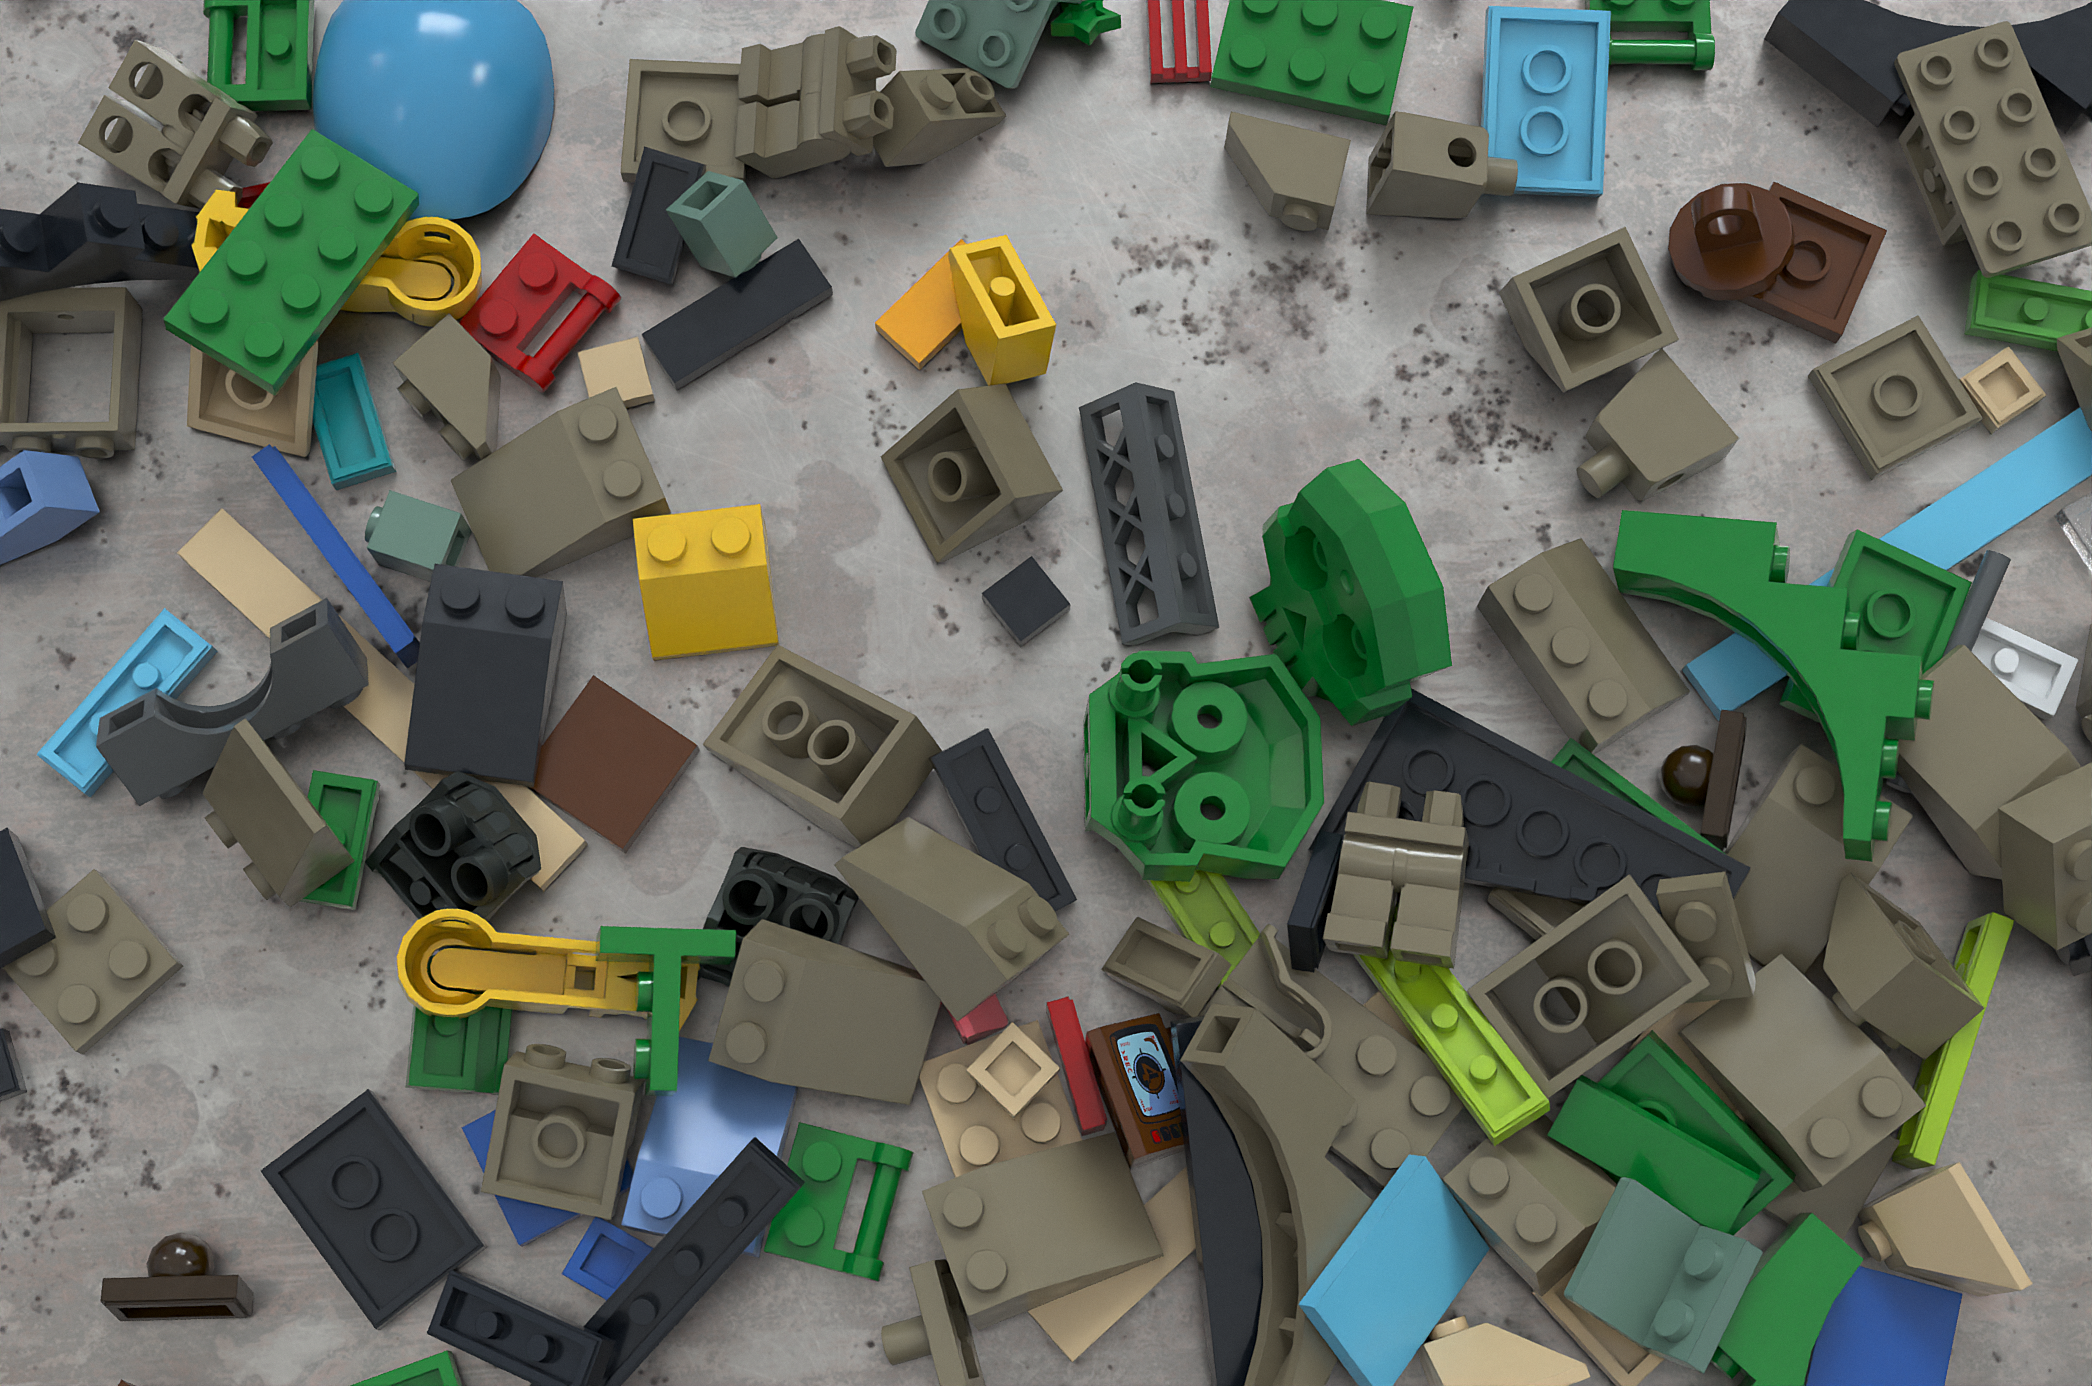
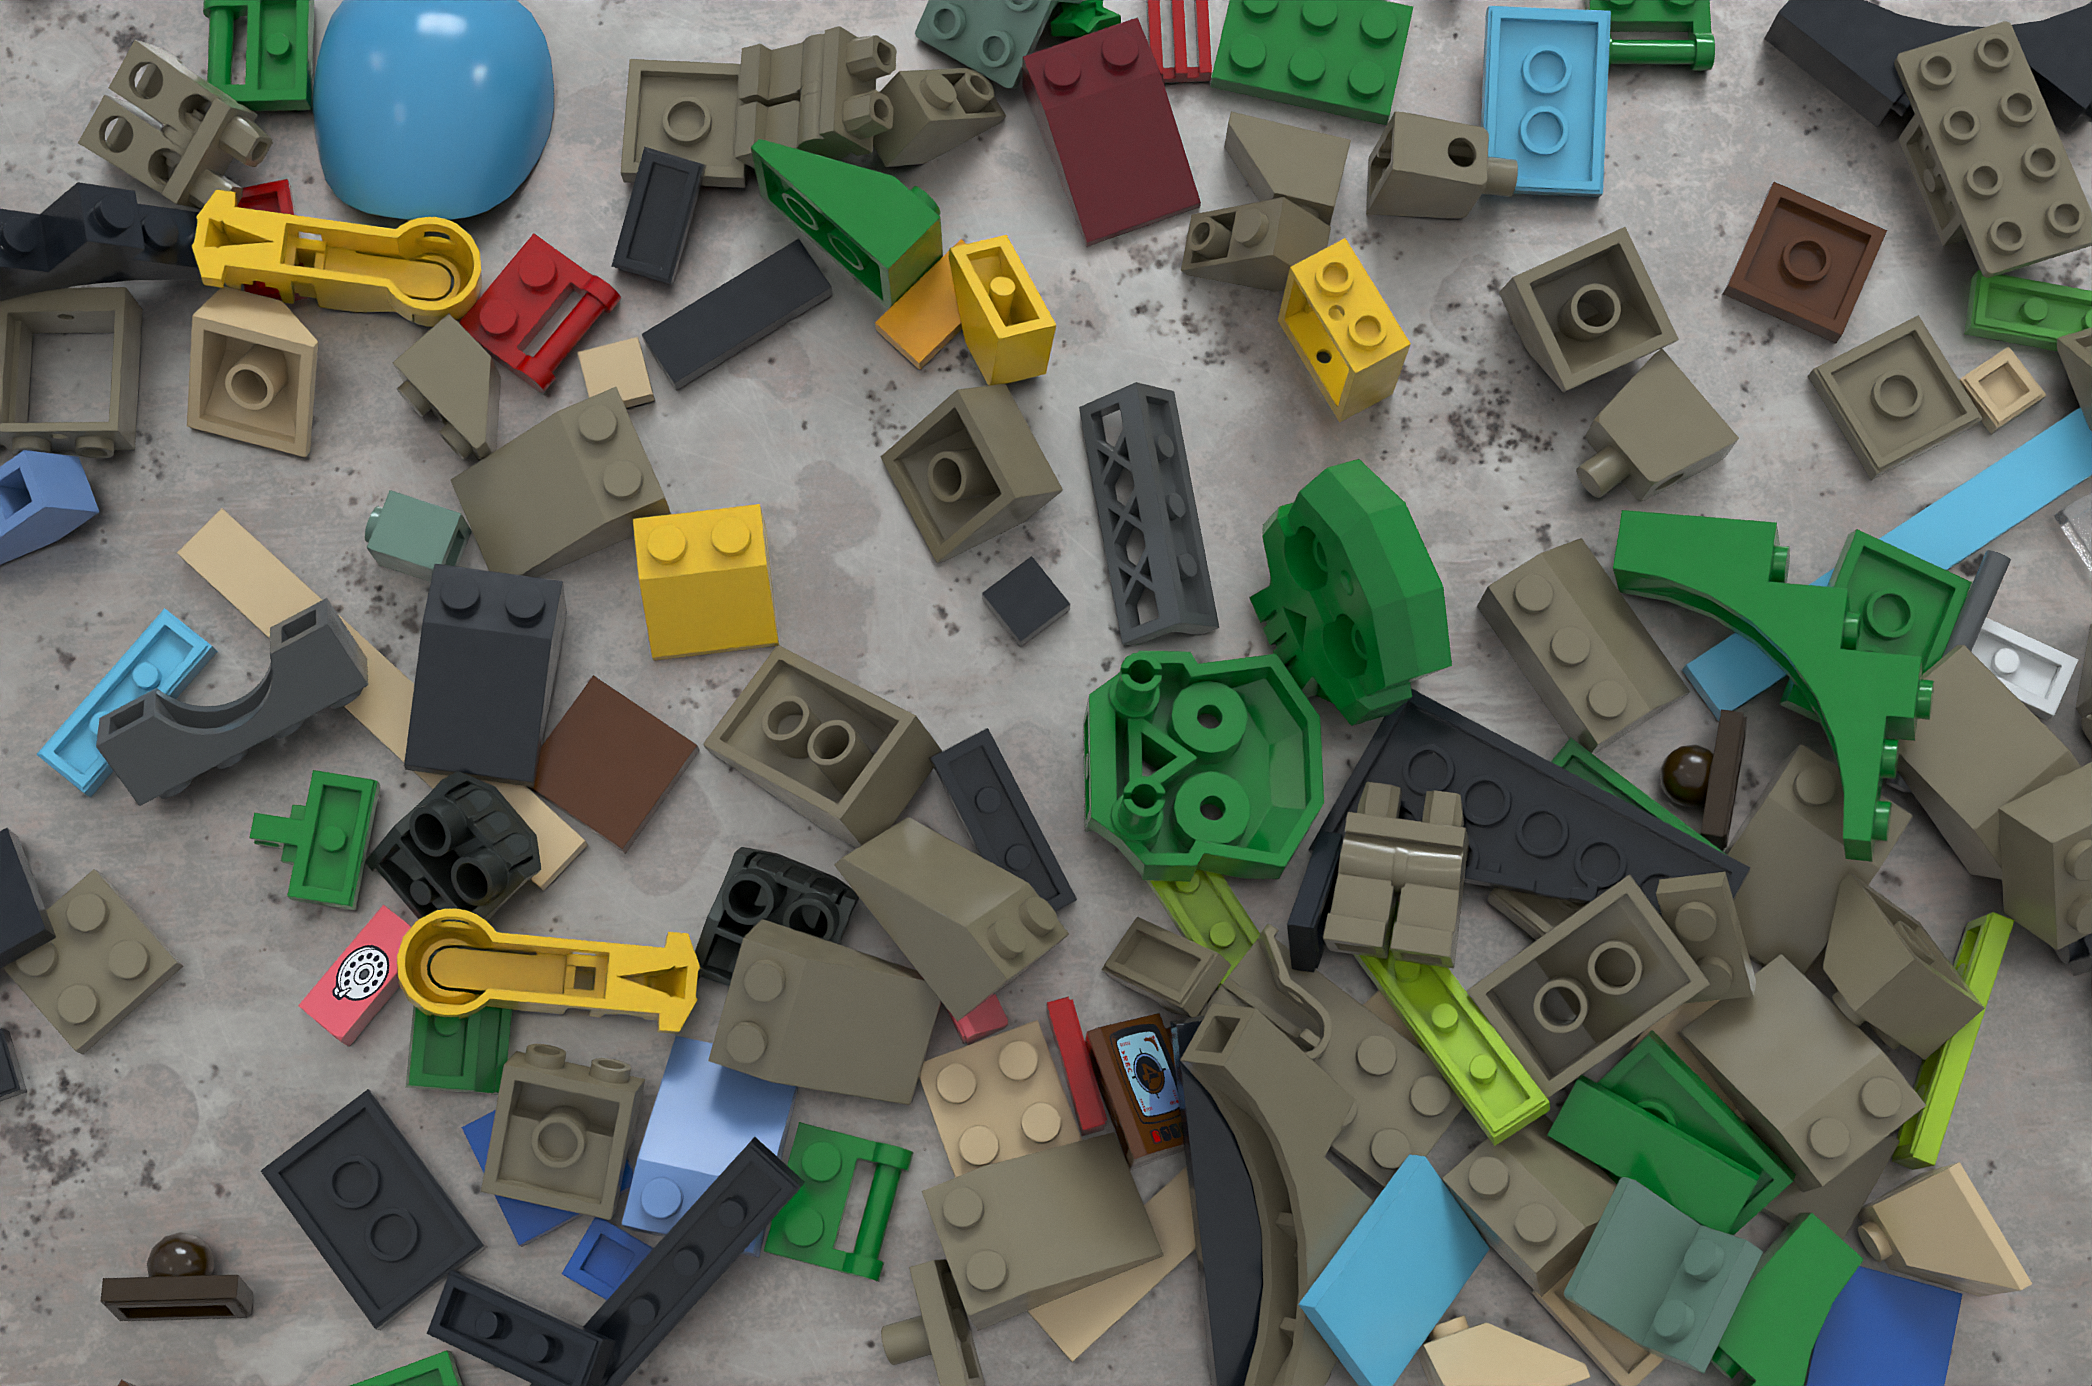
(271, 820): dark tan slope -> none
(292, 262): green plate -> none
(338, 554): blue tile -> none
(349, 424): teal tile -> none
(359, 979): none -> coral slope
(659, 988): green bracket -> none
(722, 224): sand green brick -> none
(854, 215): none -> green slope
(1013, 1070): tan plate -> none
(1110, 131): none -> dark red slope
(1252, 243): none -> dark tan slope
(1339, 311): none -> yellow window
(1731, 241): reddish brown tile -> none

